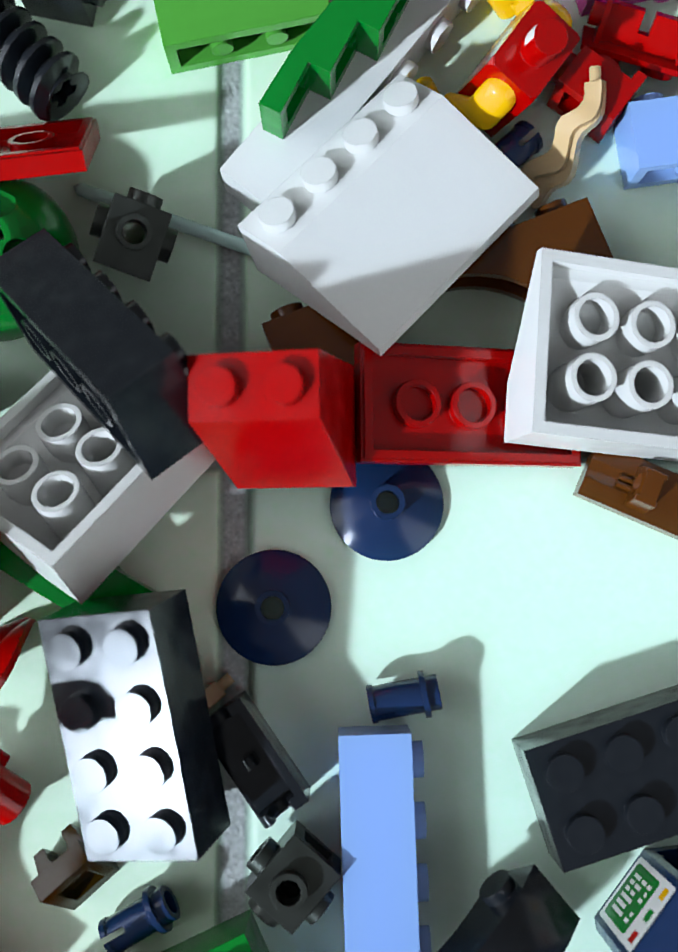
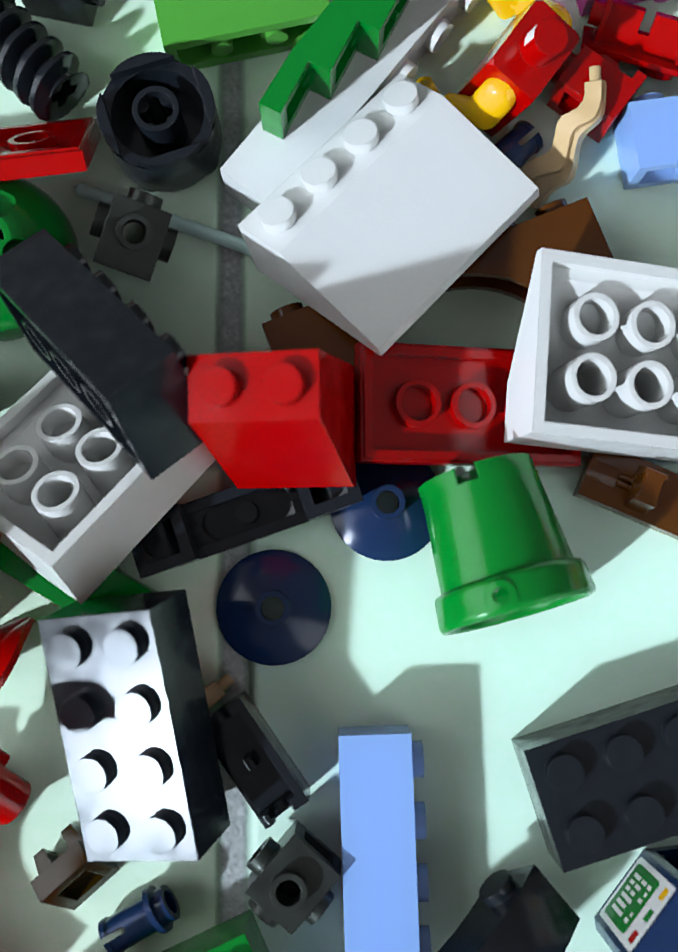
(155, 91): none -> black brick
(233, 520): none -> black slope
(404, 698): dark blue pin -> none
(498, 546): none -> green piece

